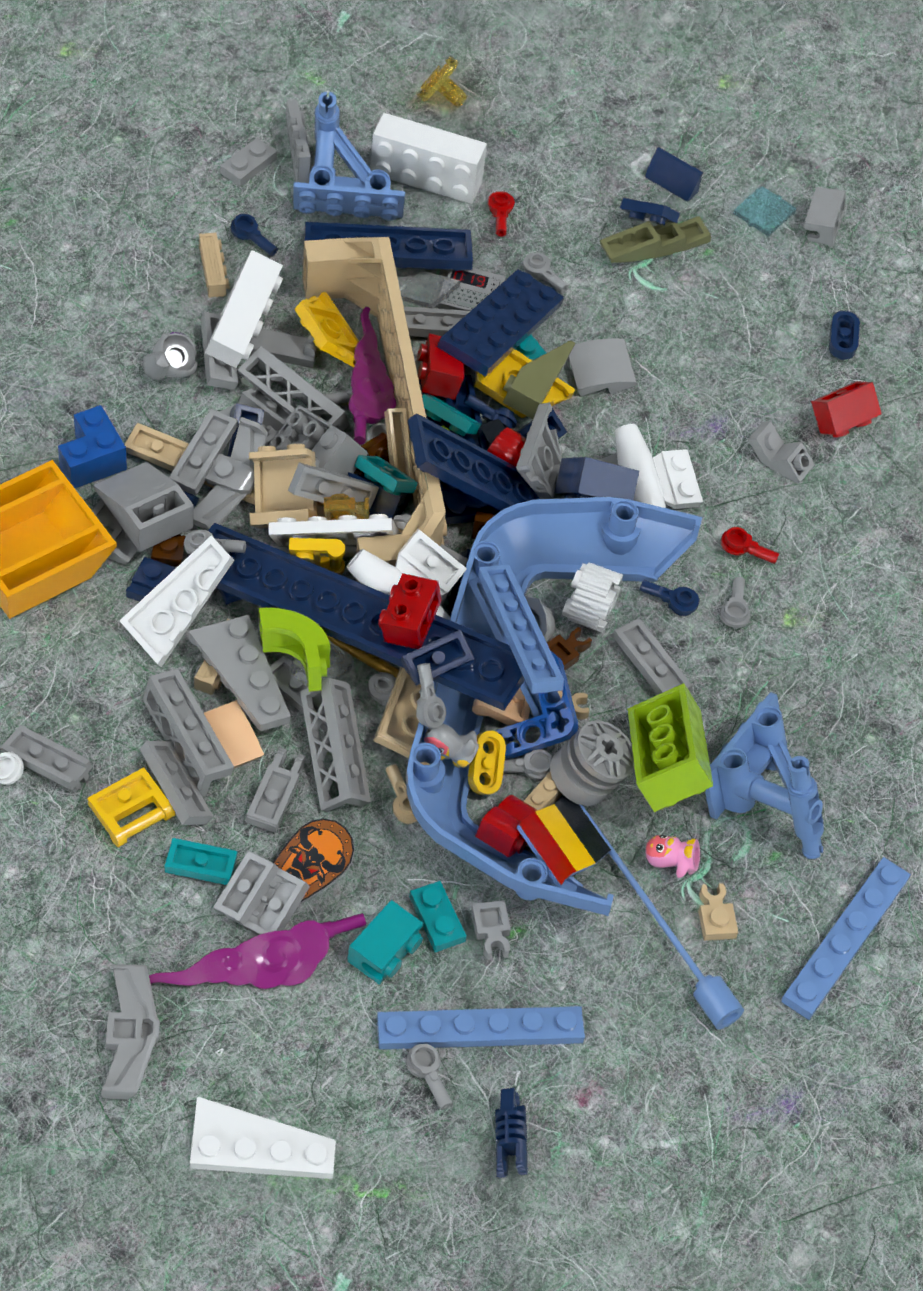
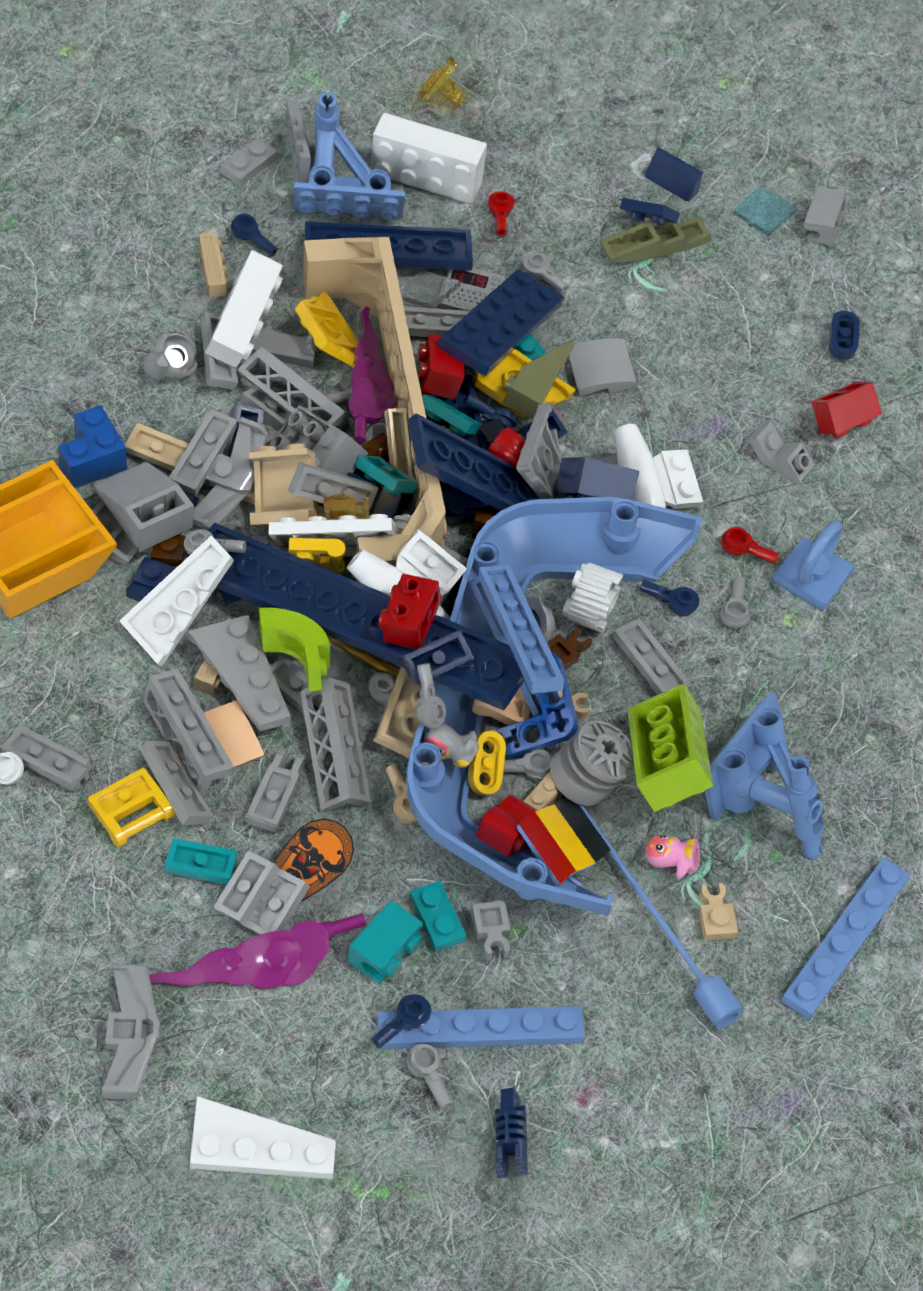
(412, 1013): none -> dark blue plate
(814, 569): none -> medium blue tile

